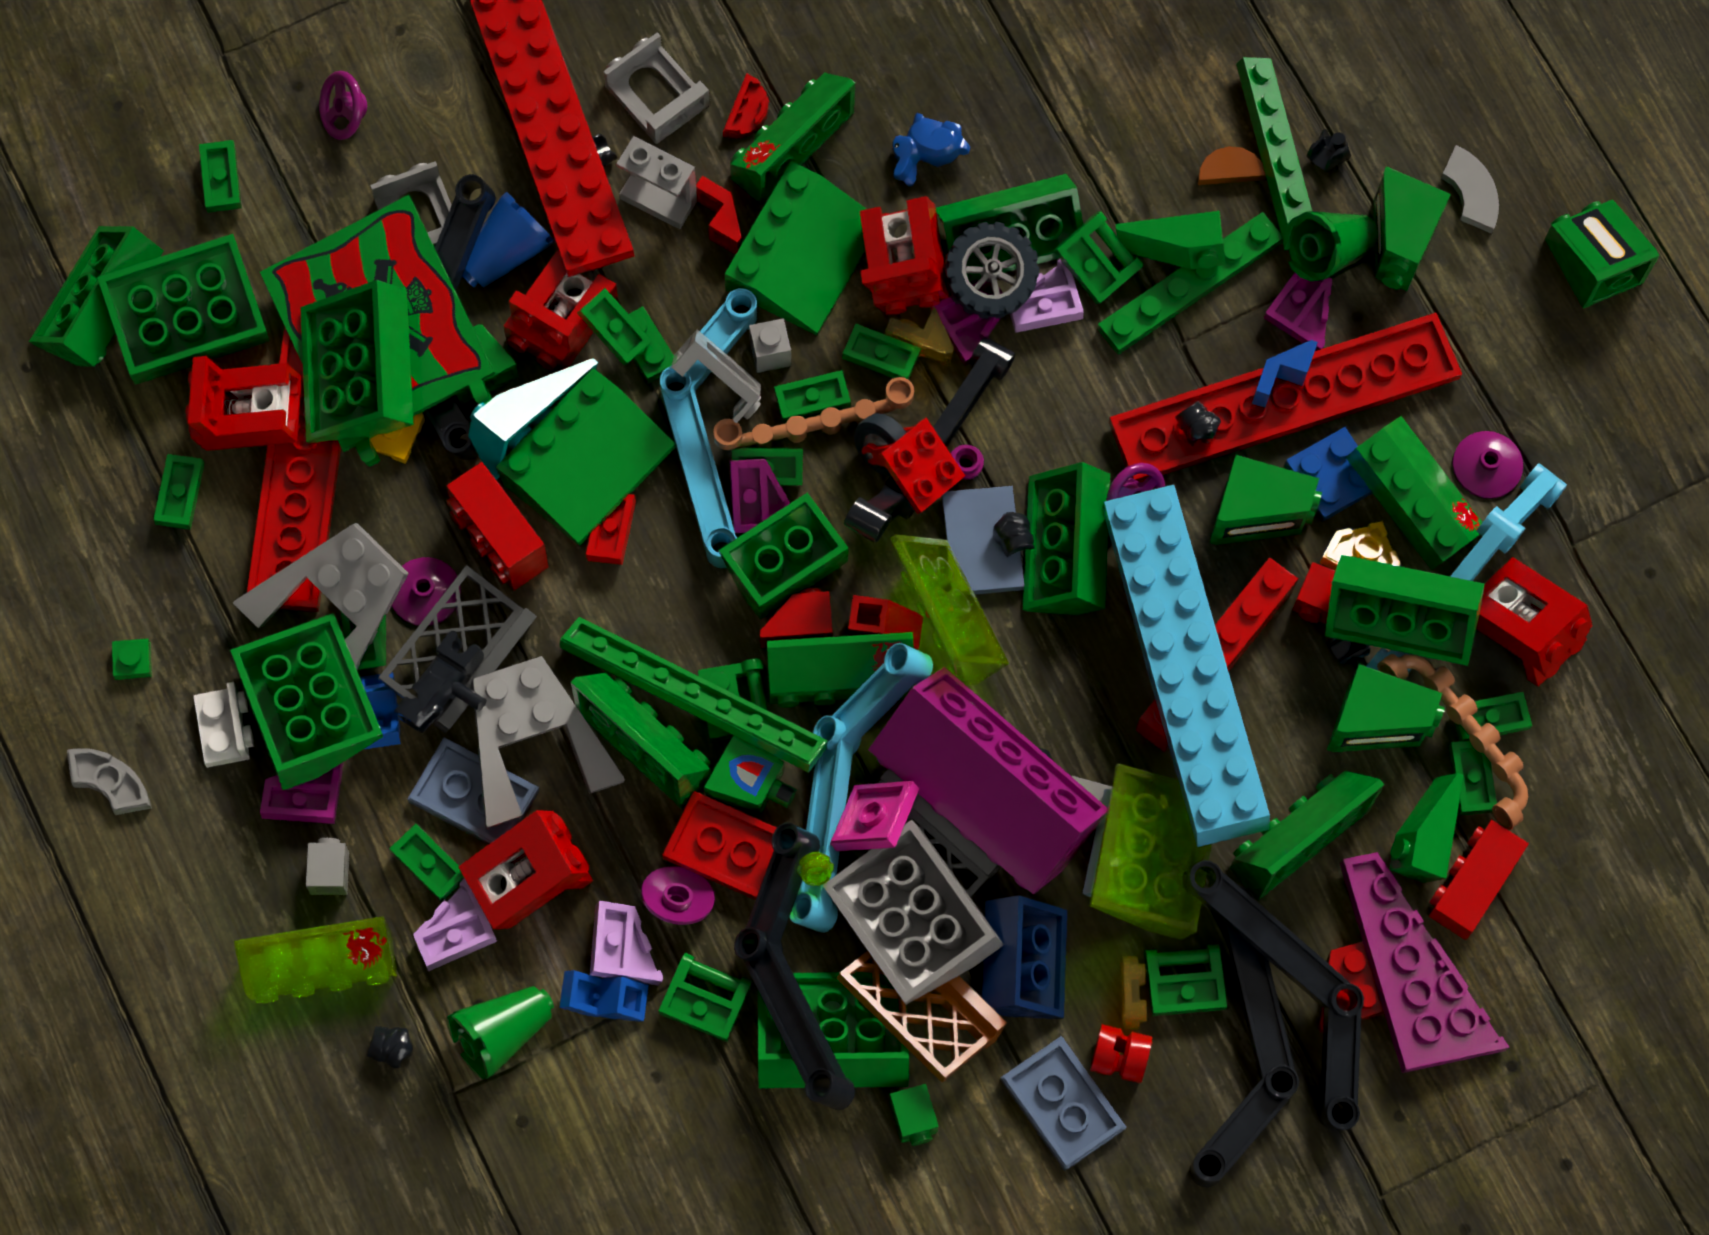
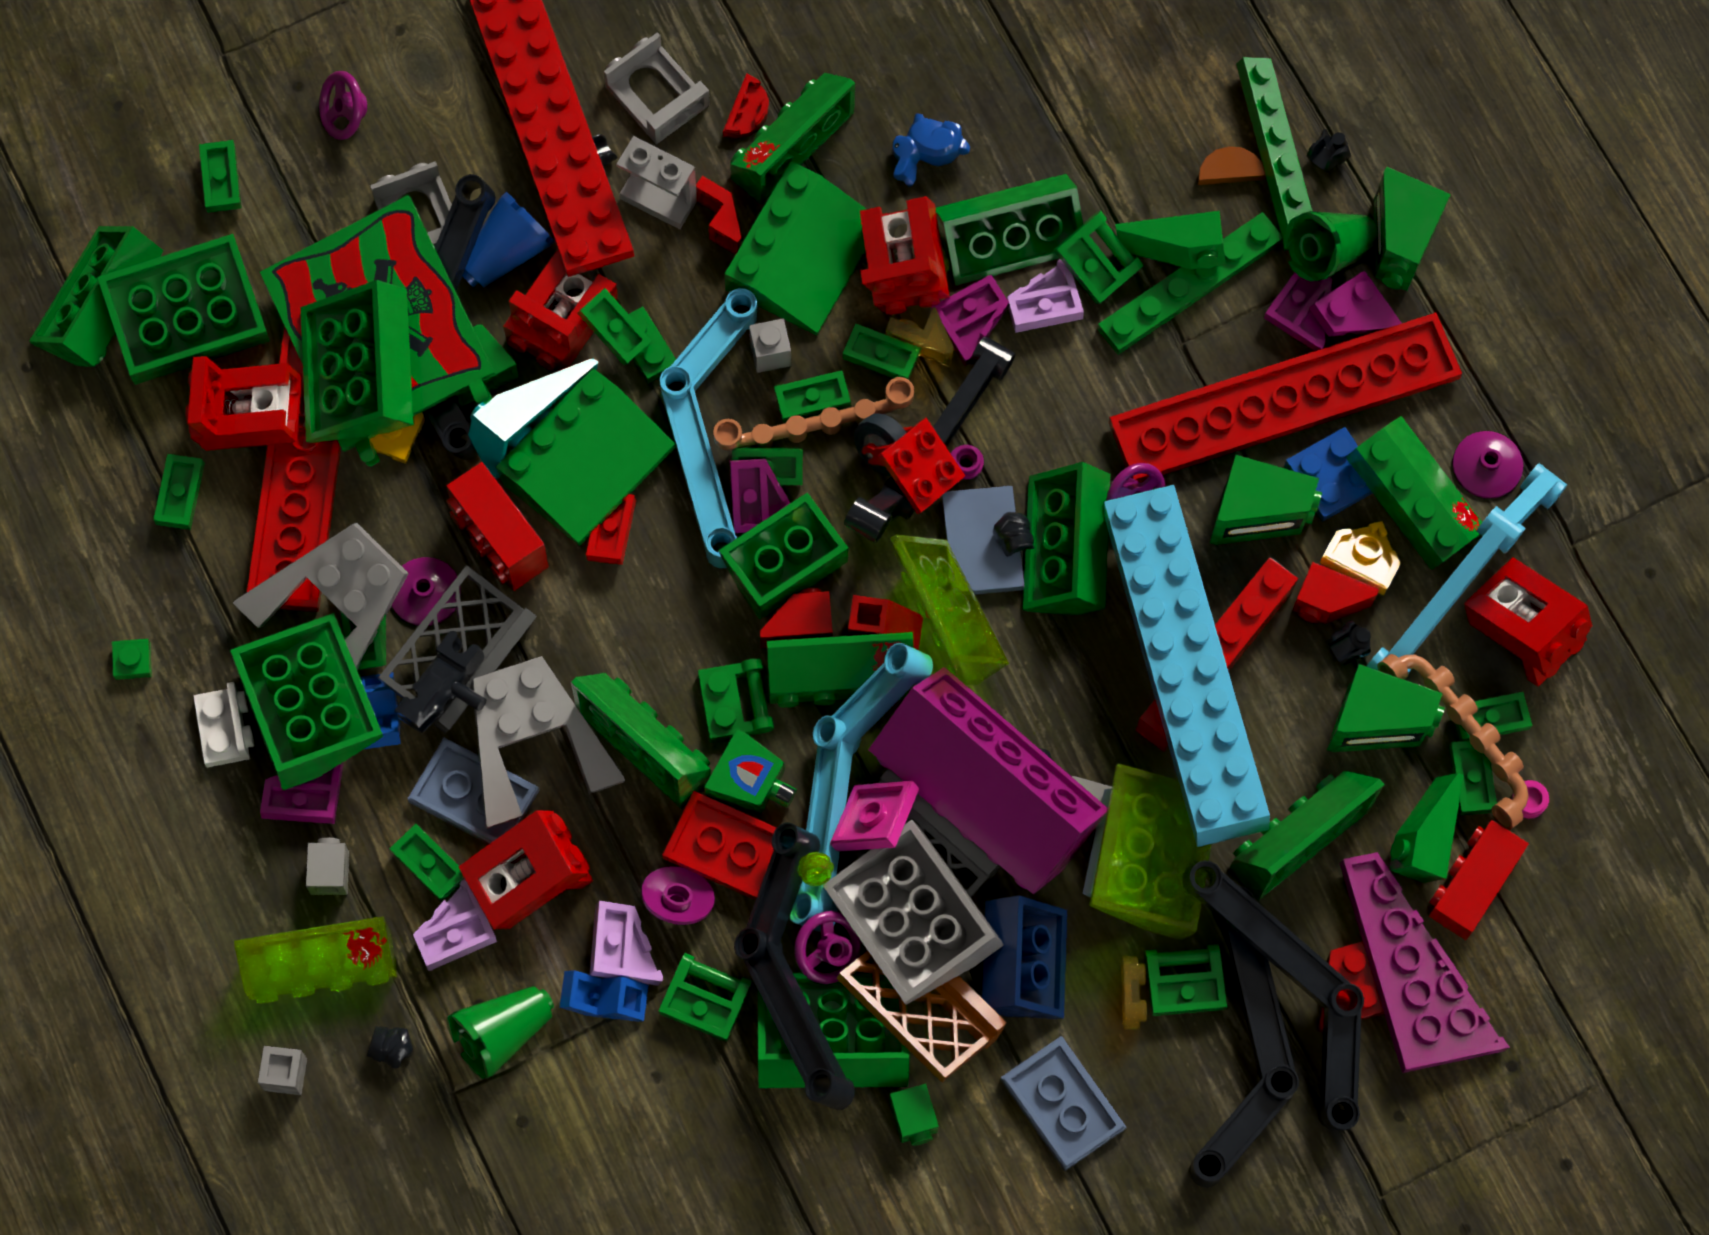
(110, 777): light grey tile -> none
(282, 1070): none -> light grey panel
(694, 694): green tile -> none
(702, 349): light grey panel -> none
(842, 954): none -> magenta piece
(1001, 238): black wheel -> none
(1131, 1063): red wheel -> none
(1198, 423): black arm -> none
(1288, 366): blue slope -> none
(1354, 309): none -> magenta wing
(1404, 609): green slope -> none
(1475, 189): light grey tile -> none
(1537, 800): none -> dark pink tile
(1600, 252): green slope -> none

